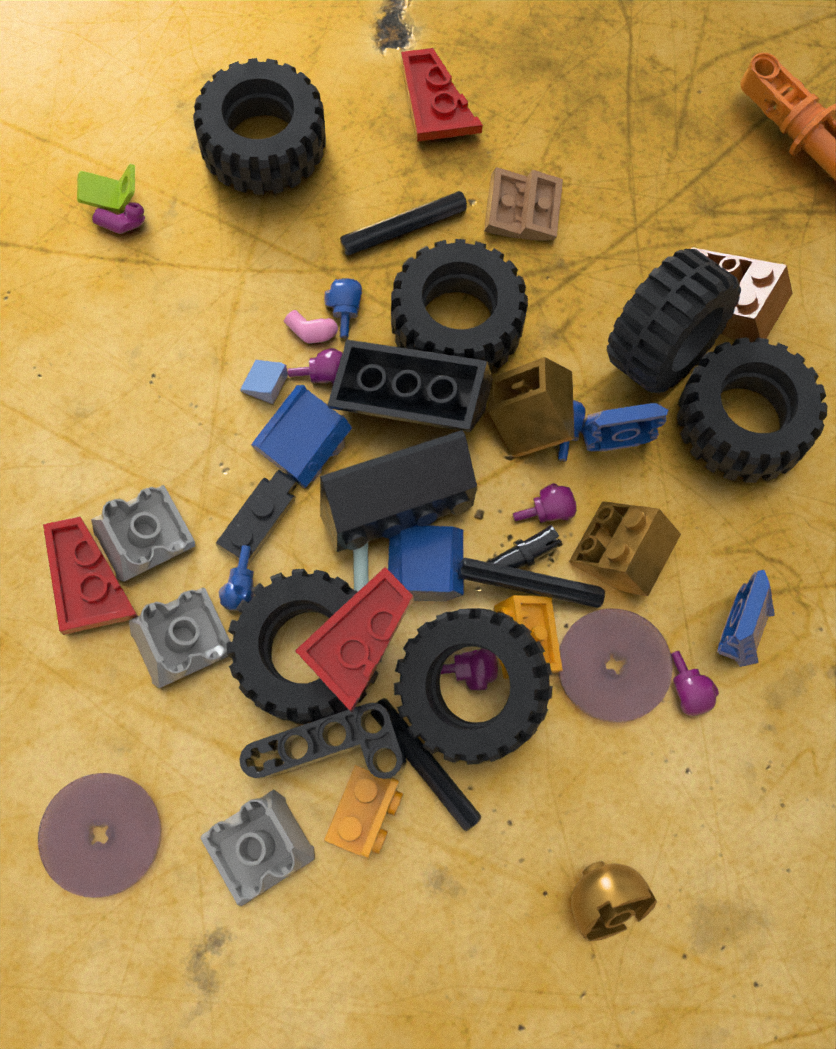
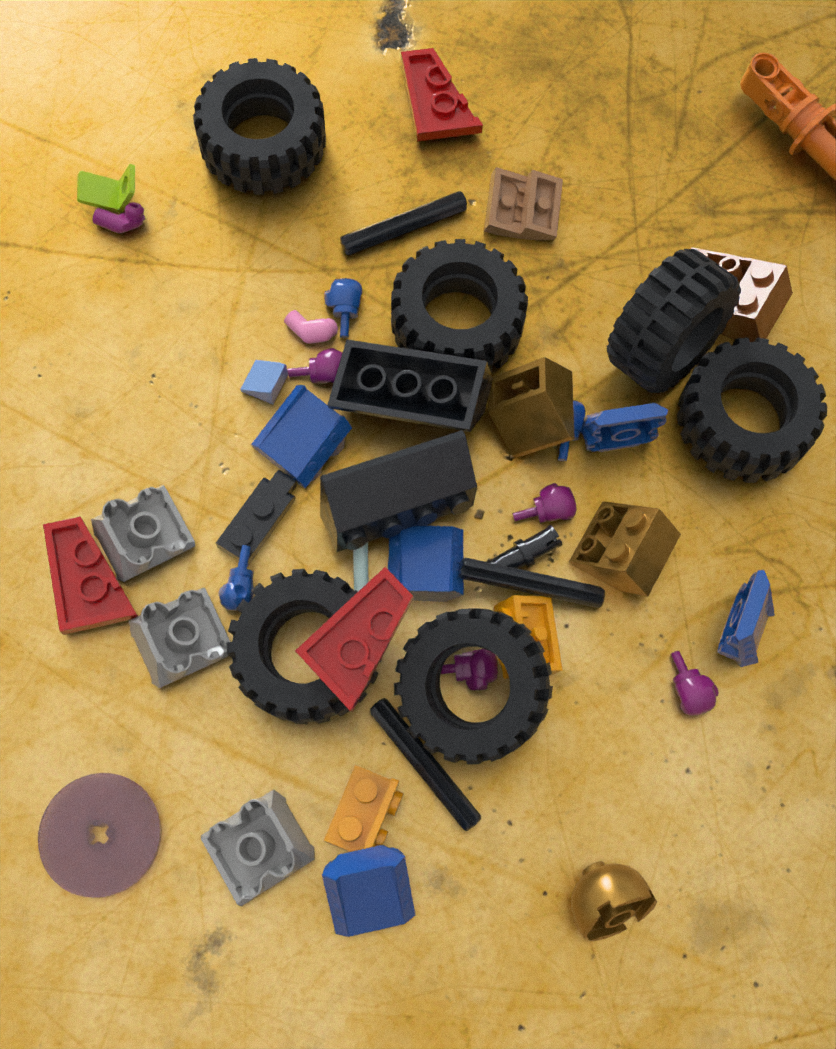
(320, 748): black beam -> none
(368, 890): none -> blue slope
(600, 690): piece -> none

